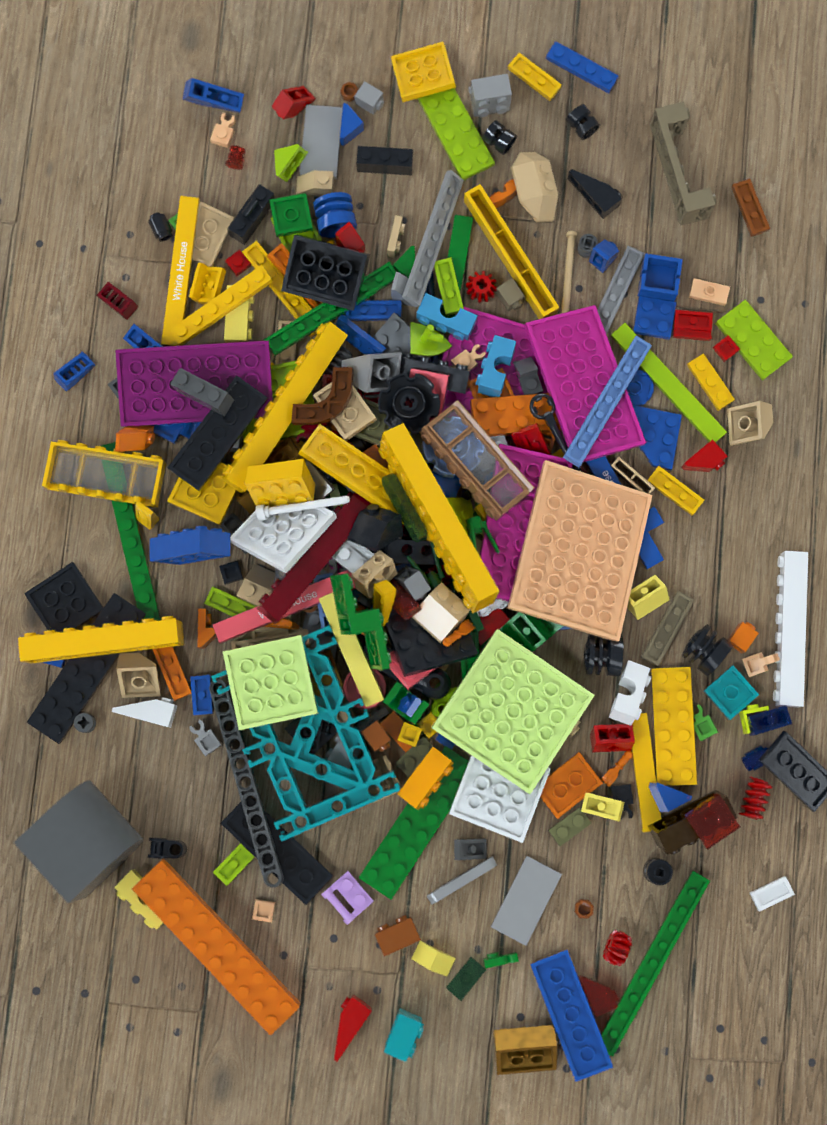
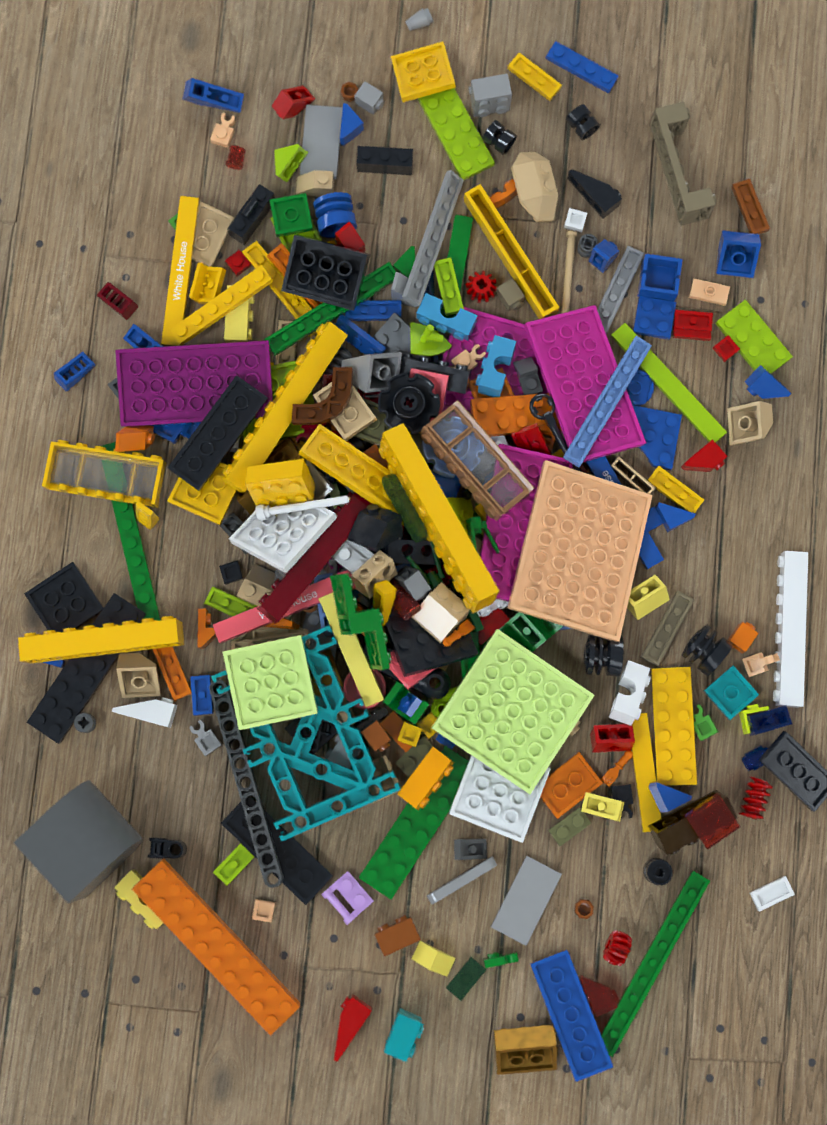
(160, 226): black brick -> none
(190, 546): blue brick -> none
(202, 392): dark grey brick -> none
(397, 230): tan plate -> none
(420, 19): none -> light grey cone
(575, 220): none -> white plate
(673, 516): none -> blue slope
(710, 382): yellow plate -> none
(738, 254): none -> blue slope
(765, 385): none -> blue slope

